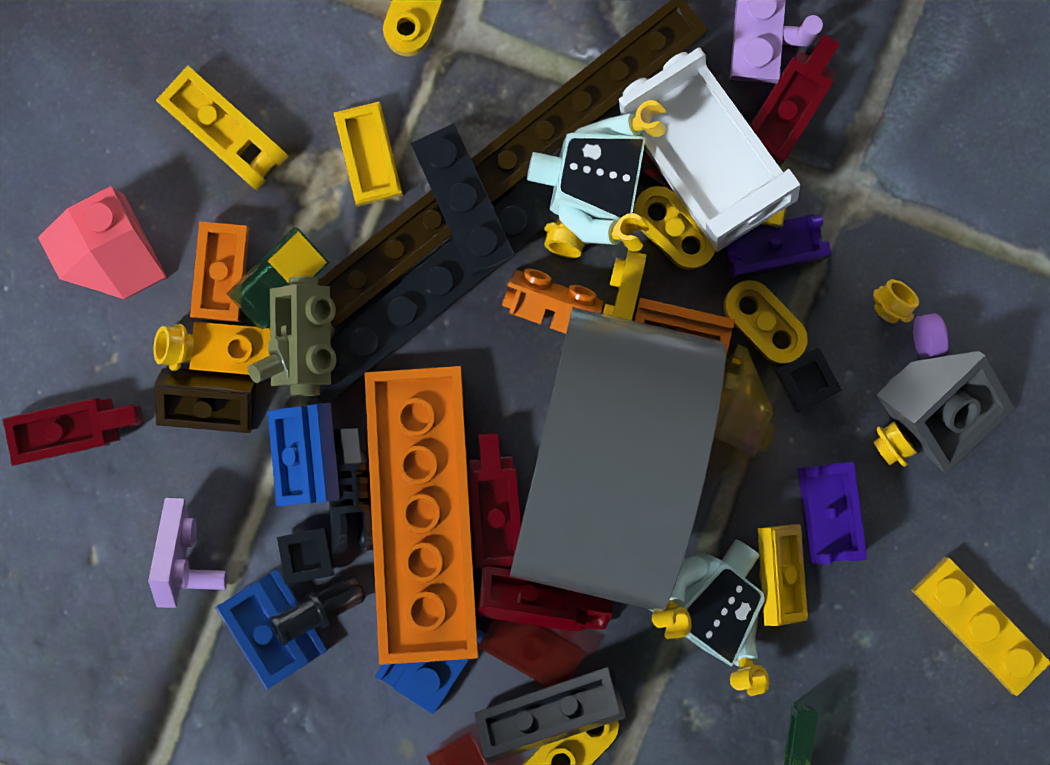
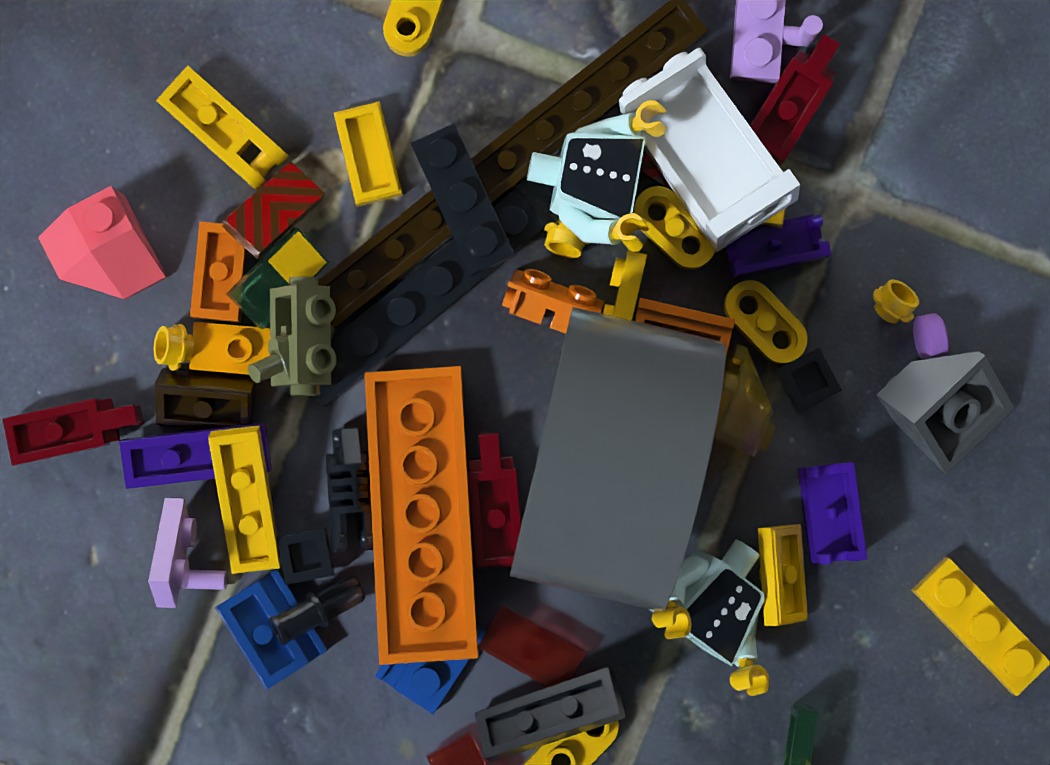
(174, 457): none -> dark purple plate
(245, 499): none -> yellow plate
(273, 210): none -> tile
(303, 454): blue plate -> none
(538, 604): dark red hinge -> none
(894, 444): yellow plate -> none

